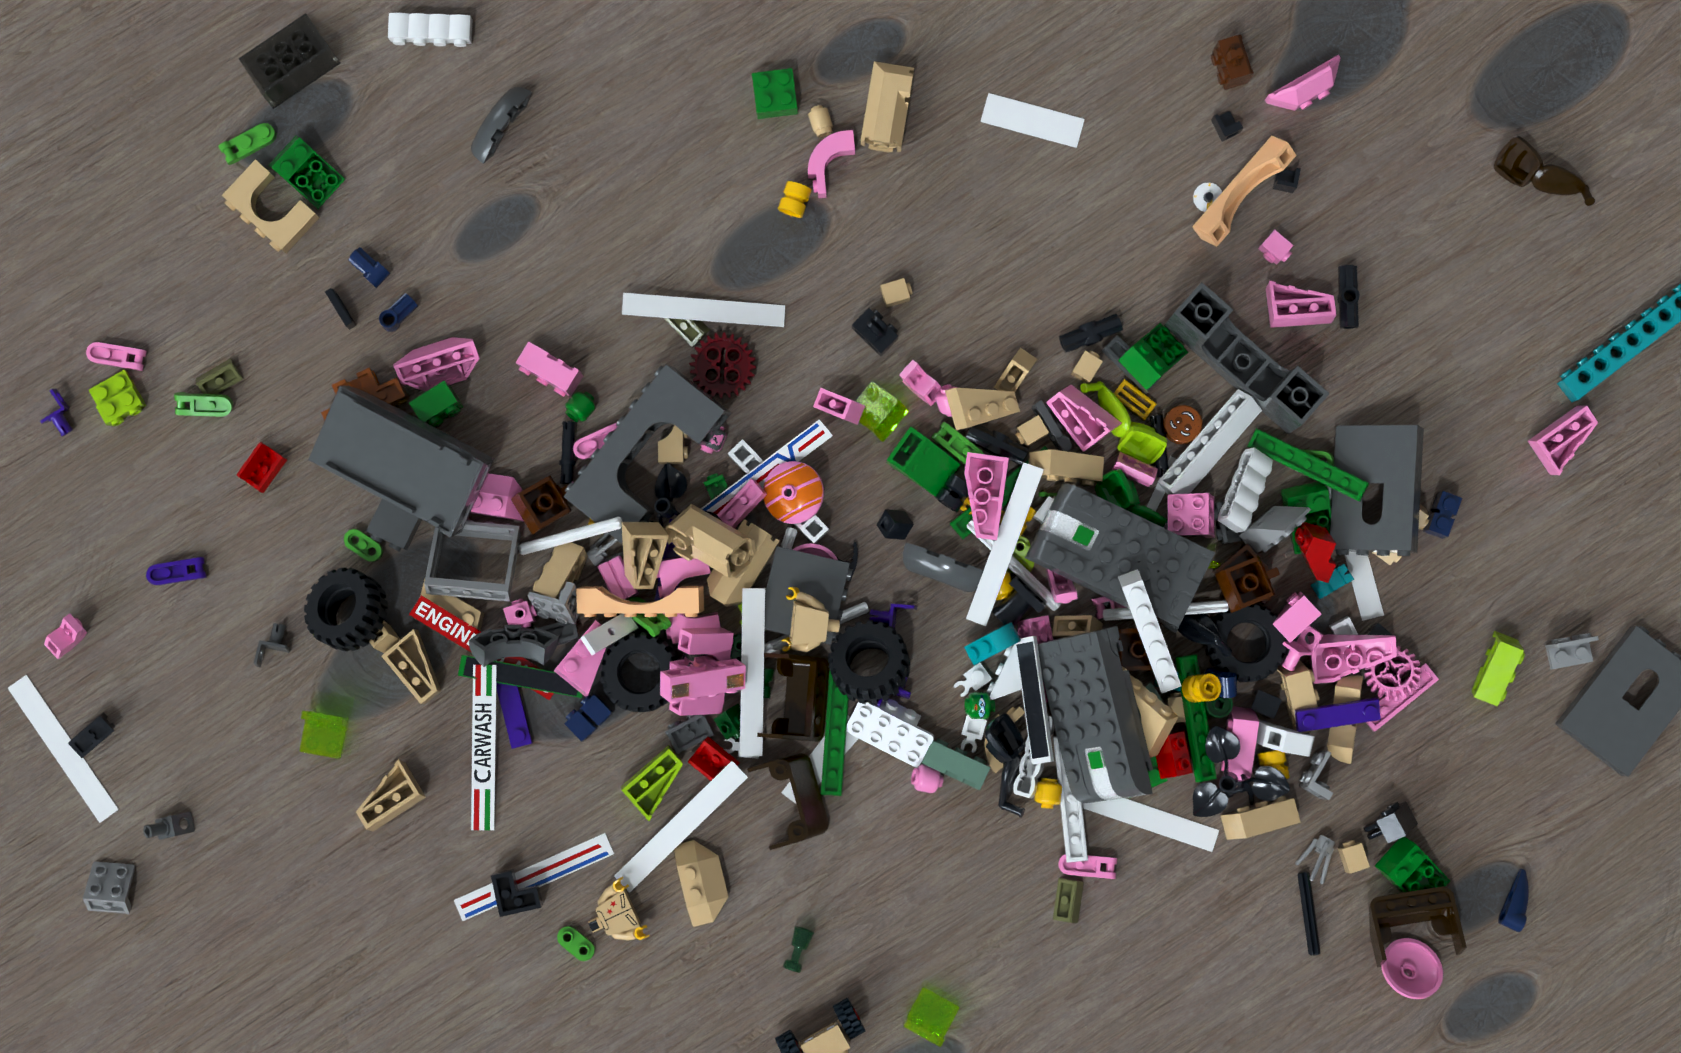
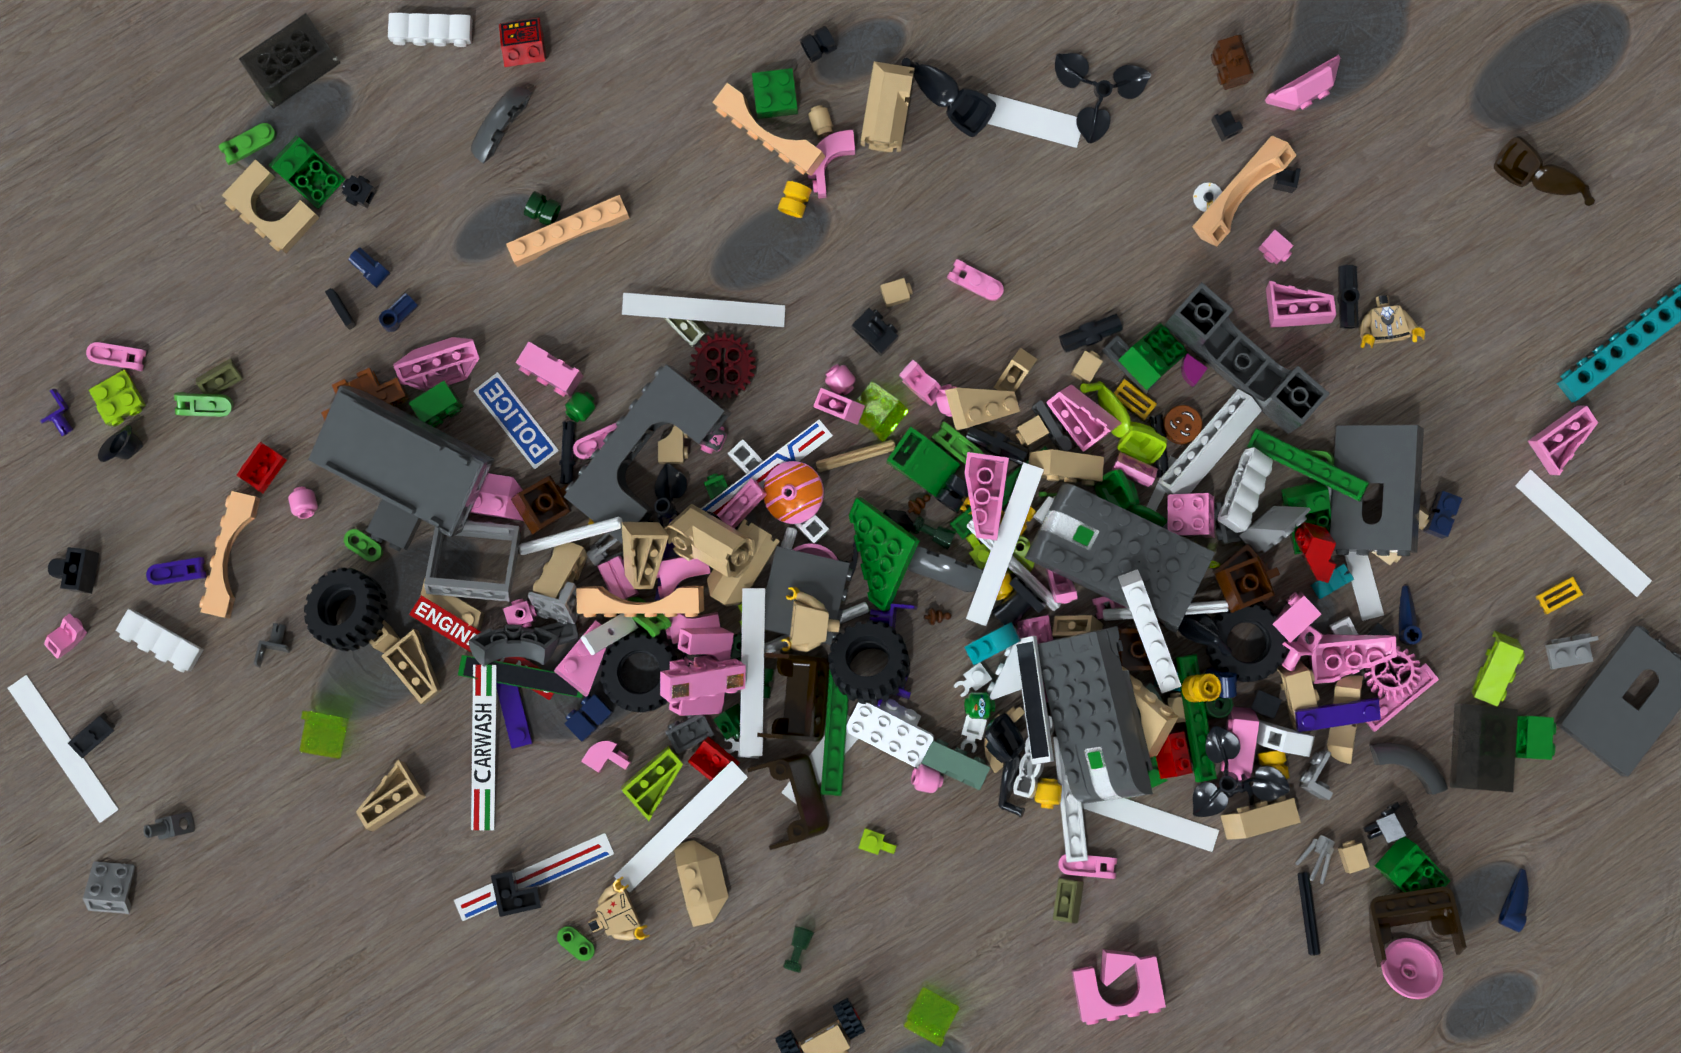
(76, 570): none -> black brick
(120, 445): none -> black piece
(159, 640): none -> white brick
(239, 513): none -> light nougat arch
(303, 502): none -> bright pink head
(358, 191): none -> black brick
(516, 420): none -> sticker
(522, 42): none -> red piece
(543, 209): none -> dark green wheel
(589, 220): none -> light nougat arch
(601, 752): none -> bright pink brick
(799, 152): none -> light nougat arch
(818, 44): none -> black wheel
(840, 379): none -> bright pink head
(856, 455): none -> tan axle
(873, 842): none -> lime plate
(884, 551): none -> green plate
(917, 504): none -> reddish brown hair
(936, 616): none -> reddish brown hair
(941, 535): none -> clear green piece
(966, 107): none -> black piece
(976, 281): none -> bright pink plate
(980, 552): none -> lime plate
(1093, 122): none -> black plant
(1115, 964): none -> bright pink slope
(1146, 998): none -> bright pink arch
(1192, 370): none -> magenta brick
(1388, 324): none -> tan torso
(1408, 618): none -> dark blue piece
(1414, 761): none -> dark grey brick
(1483, 748): none -> clear smoke slope
(1535, 737): none -> green brick
(1543, 603): none -> yellow tile
(1583, 533): none -> white sticker

